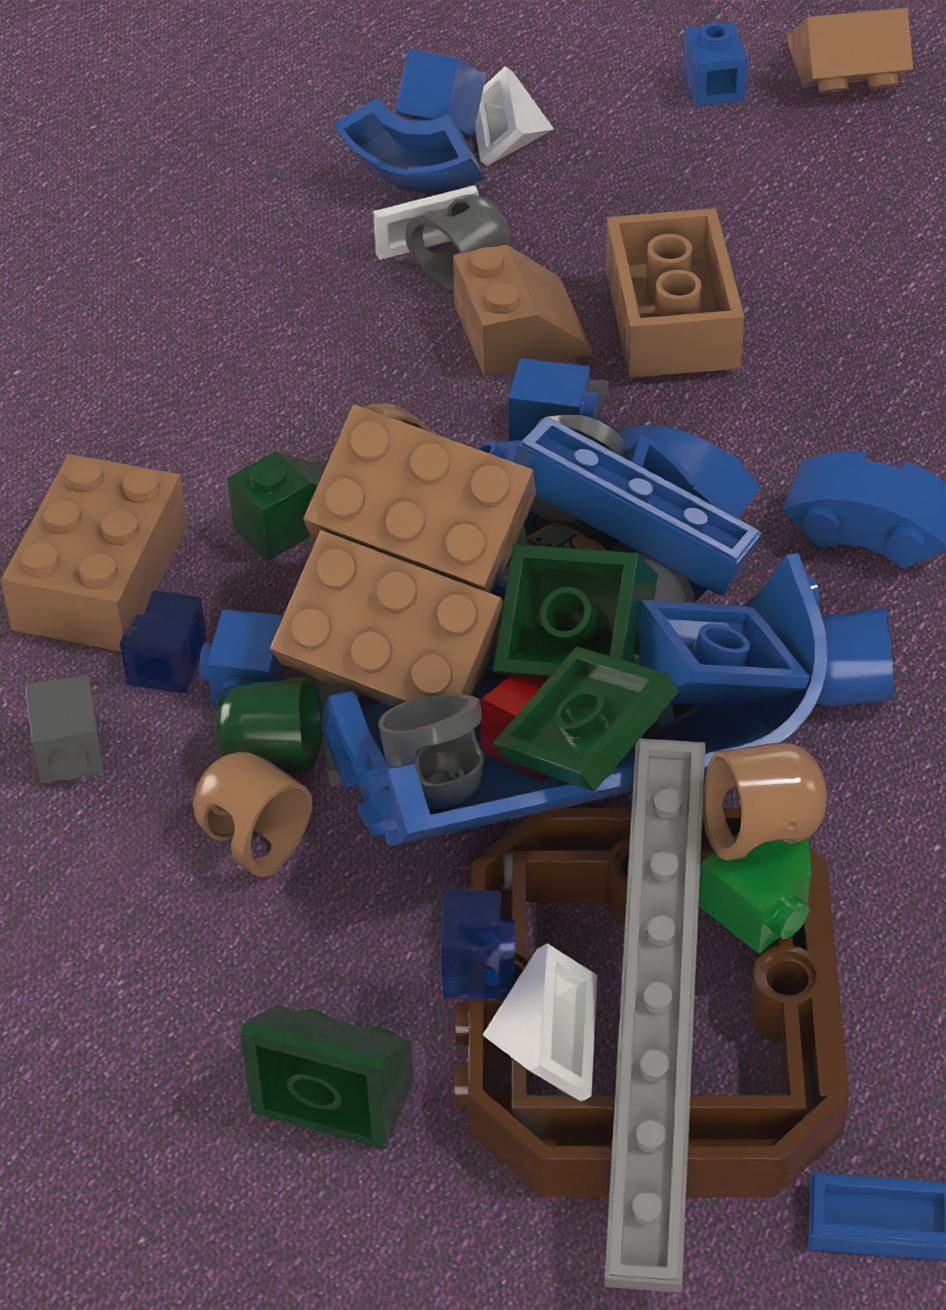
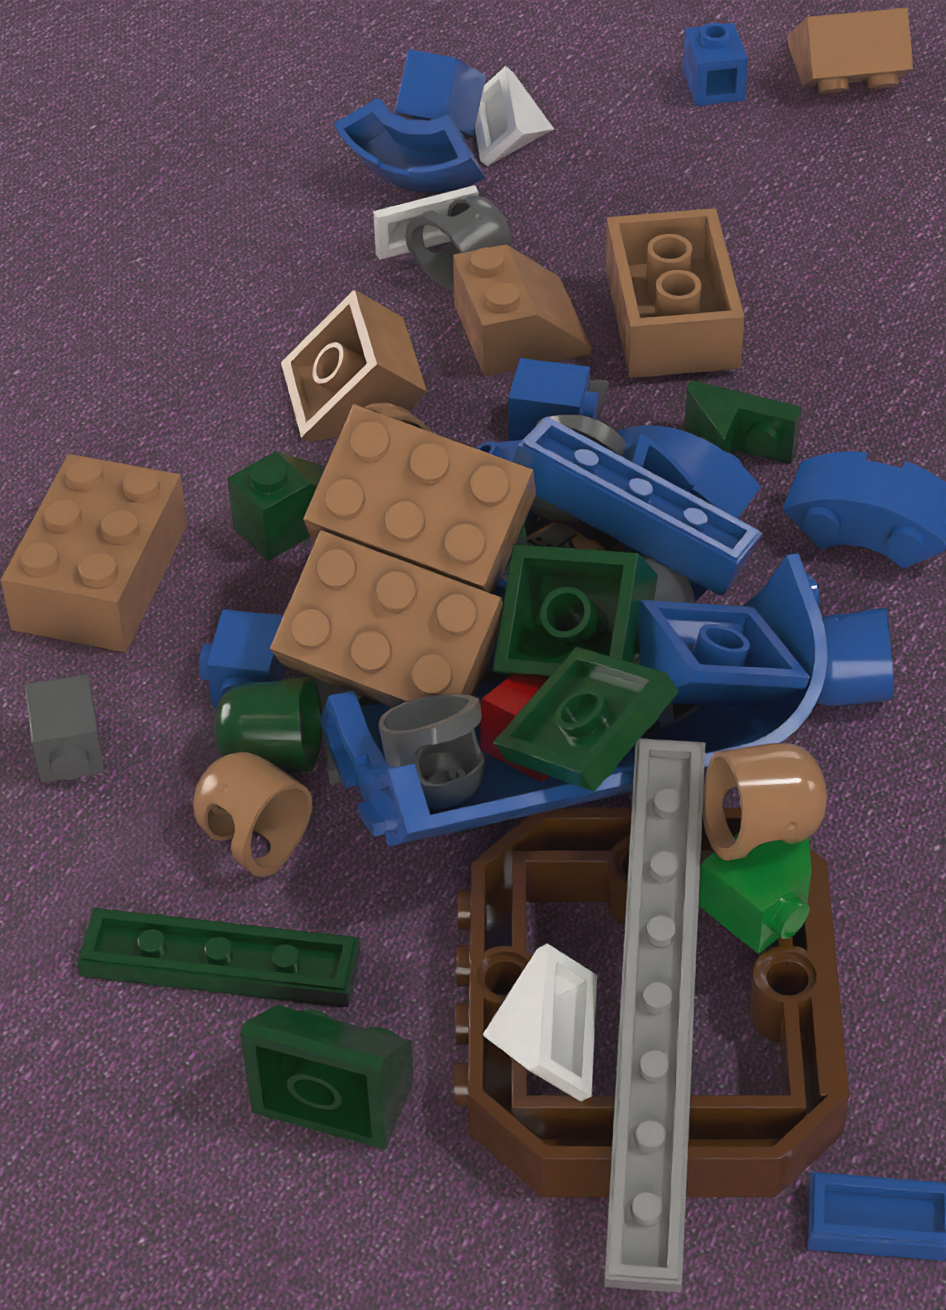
(165, 643): clear blue brick -> none
(219, 957): none -> dark green tile
(351, 358): none -> medium nougat slope
(476, 946): clear blue brick -> none
(742, 421): none -> dark green slope

